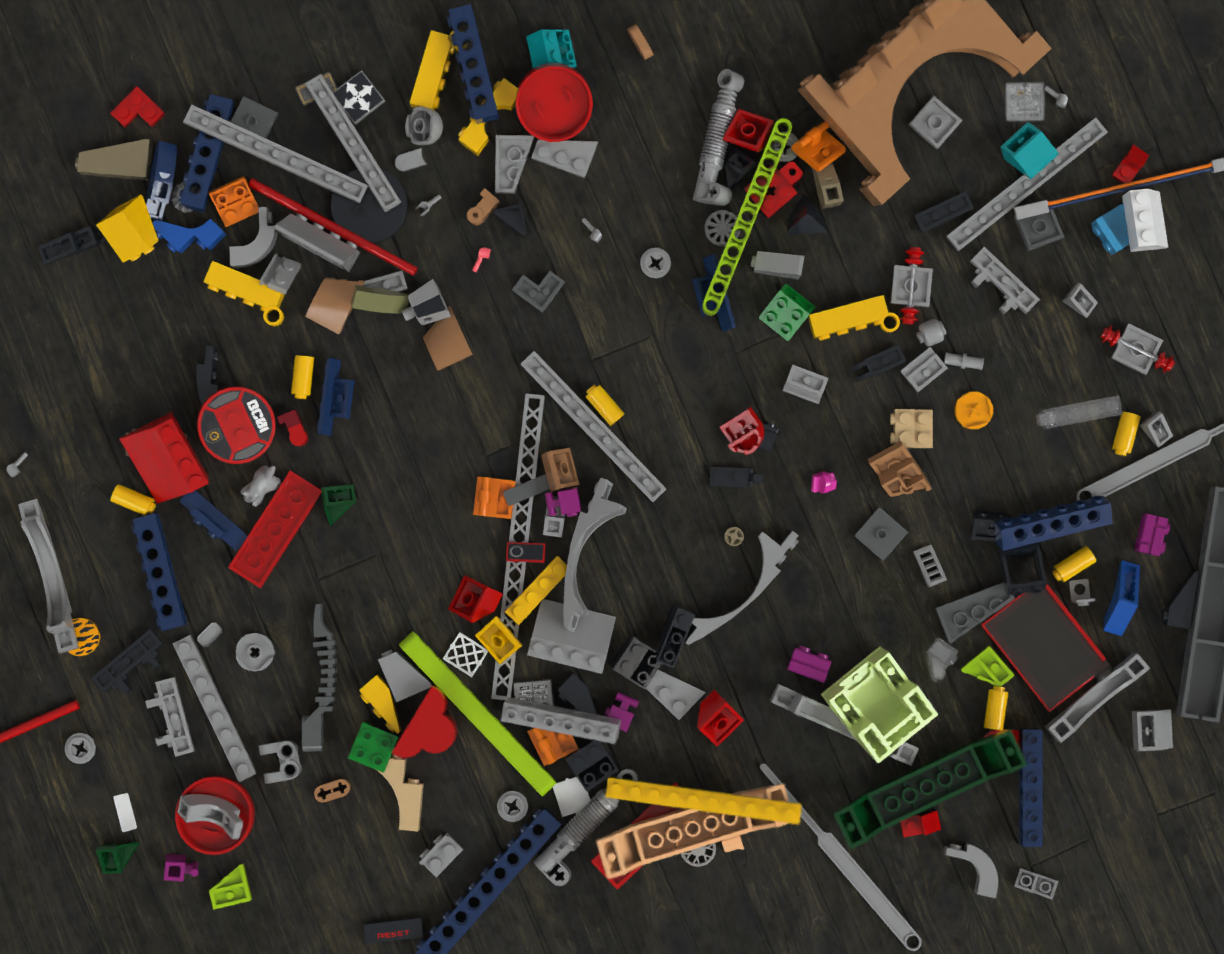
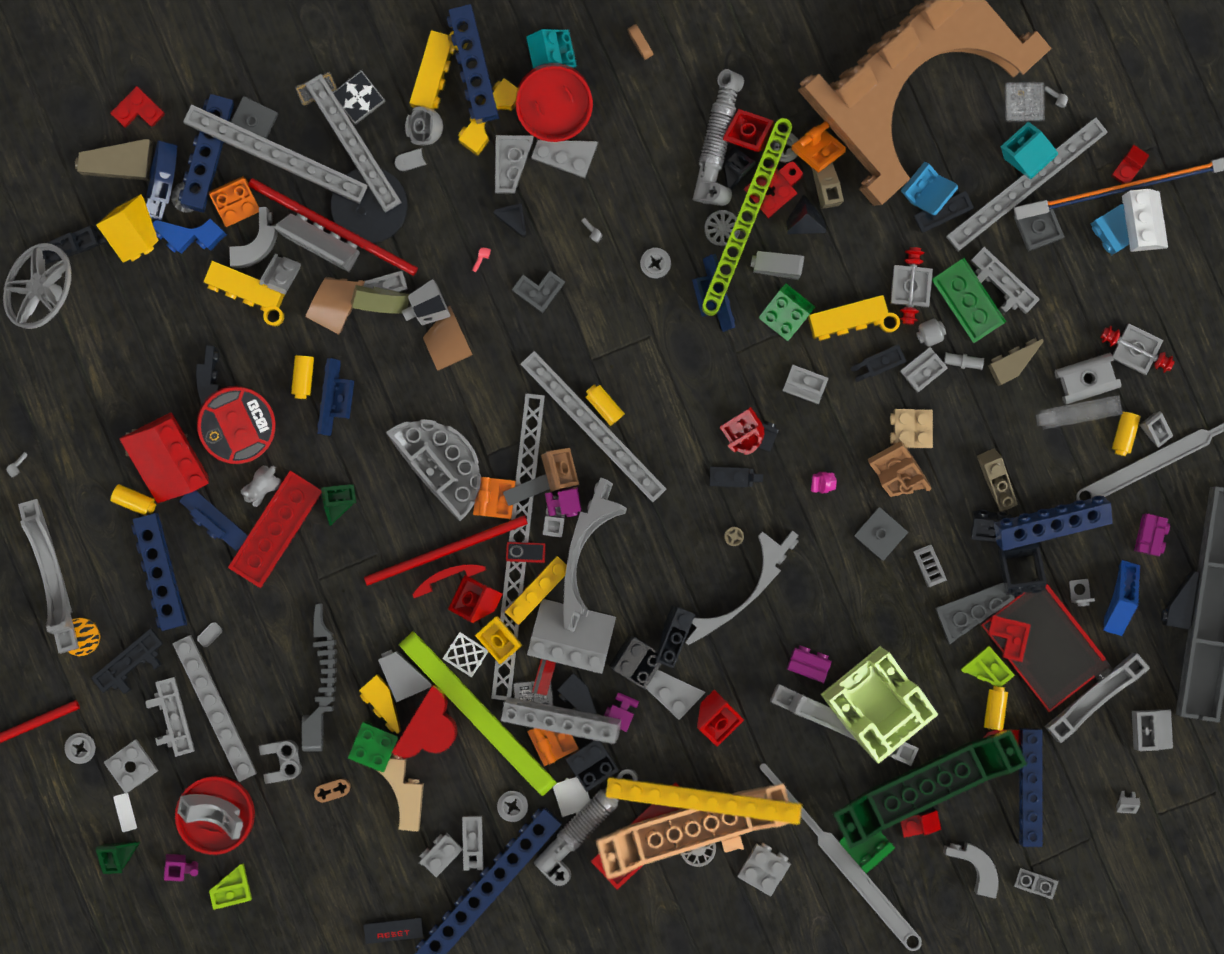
(39, 287): none -> light grey wheel
(144, 766): none -> light grey piece
(244, 650): light grey plate -> none
(295, 427): leg -> none
(426, 205): light grey hand -> none
(426, 586): none -> red slope
(441, 461): none -> light grey brick
(445, 550): none -> red piece
(472, 842): none -> light grey plate
(483, 209): medium nougat leg -> none
(543, 677): none -> red sticker
(764, 868): none -> light grey plate
(869, 853): none -> green bracket
(928, 189): none -> dark azure bracket
(935, 122): light grey tile -> none
(938, 658): clear slope -> none
(968, 300): none -> green plate
(973, 410): light orange tile -> none
(997, 479): none -> dark tan slope
(1012, 365): none -> dark tan slope
(1015, 634): none -> red plate
(1073, 564): yellow brick -> none
(1080, 300): light grey slope -> none
(1102, 378): none -> light grey piece
(1128, 805): none -> light grey tile

